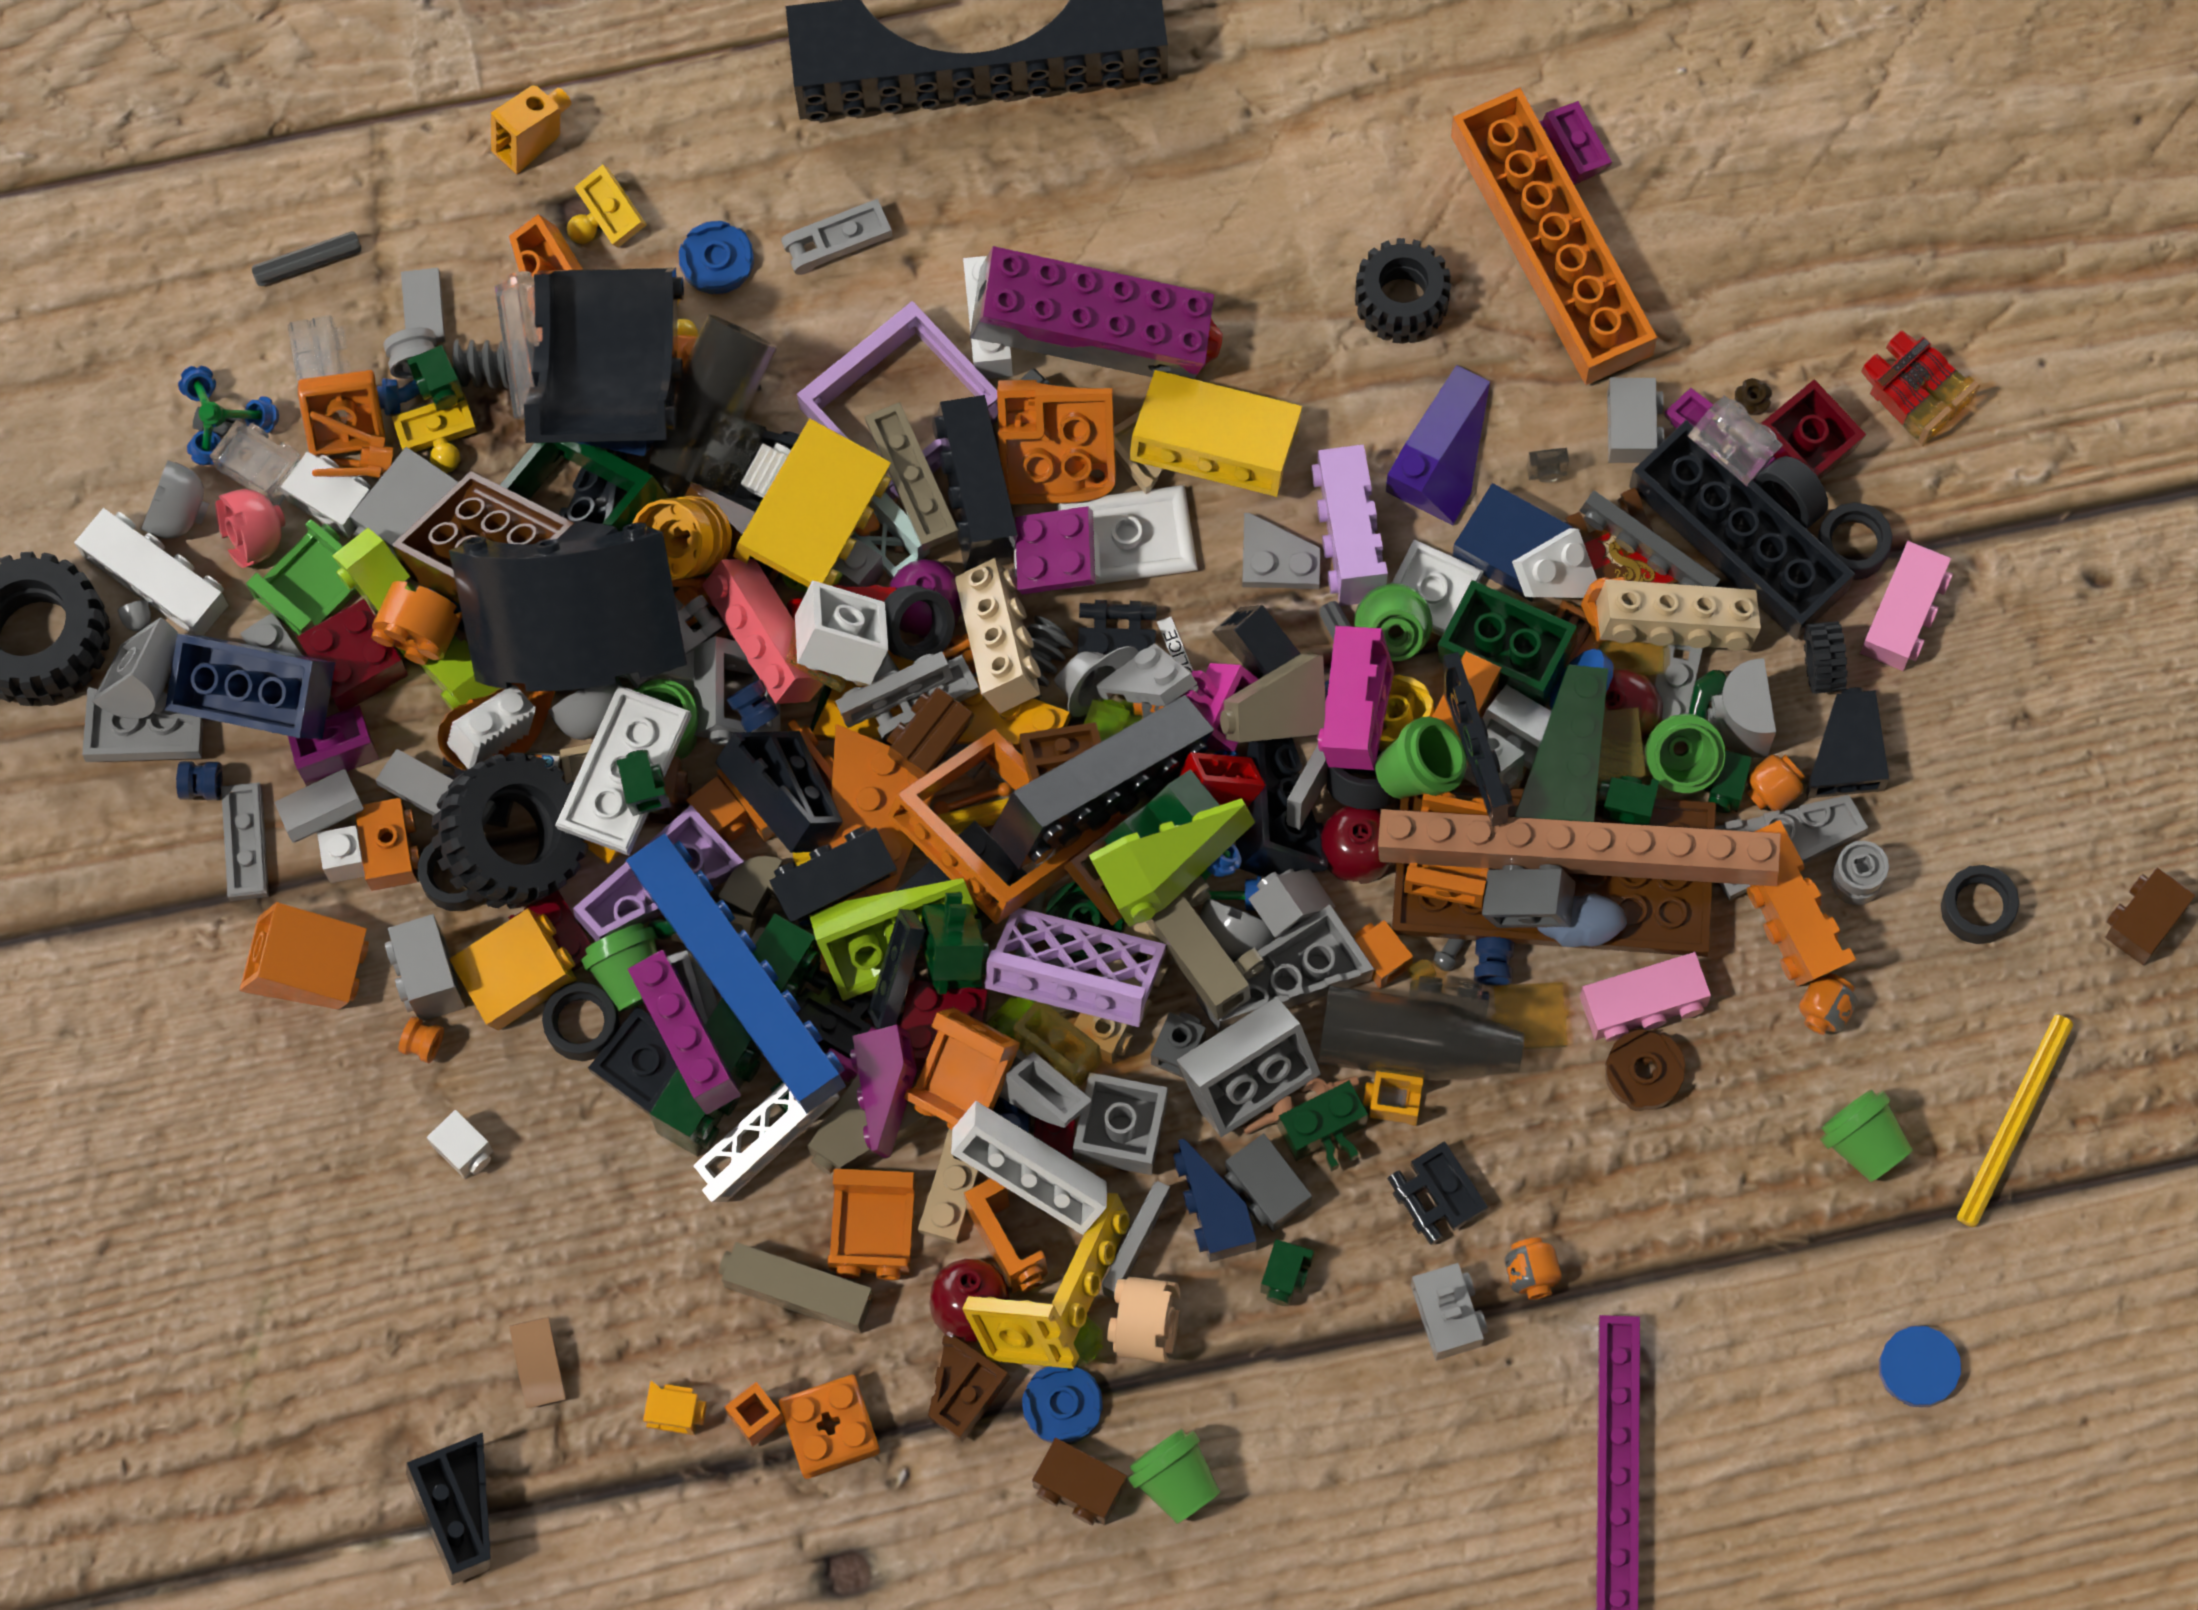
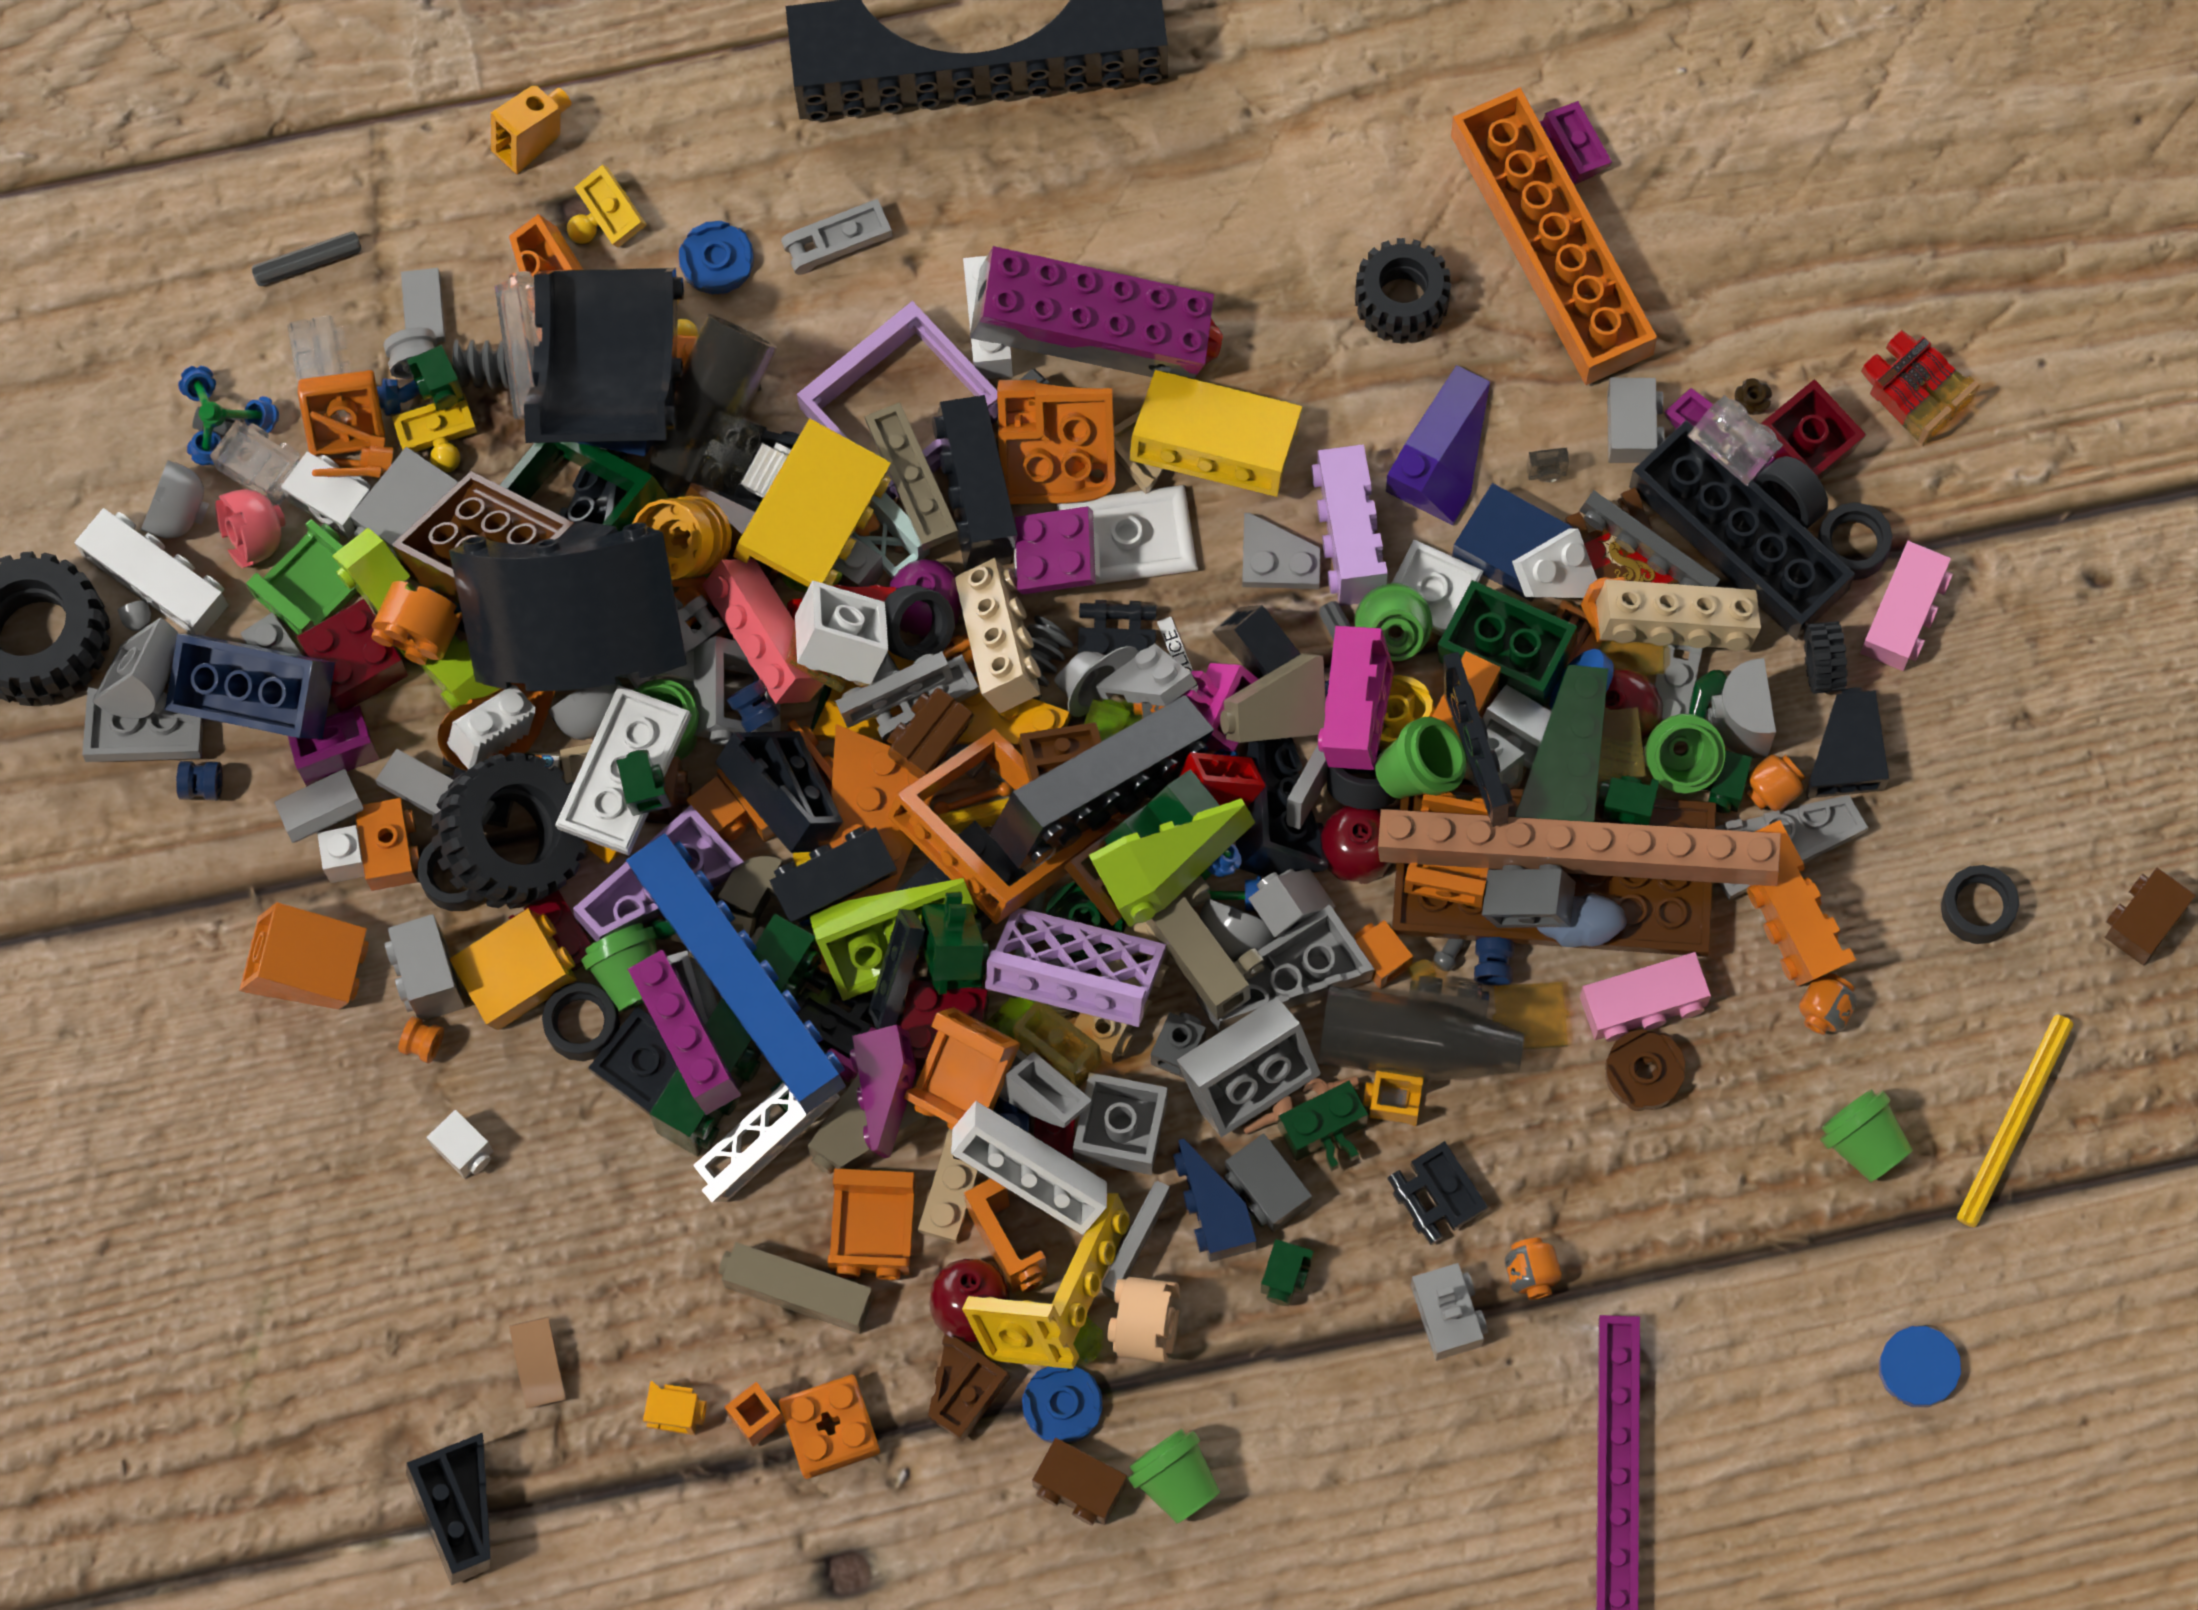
(244, 841): light grey tile -> none
(1859, 872): light grey wheel -> none

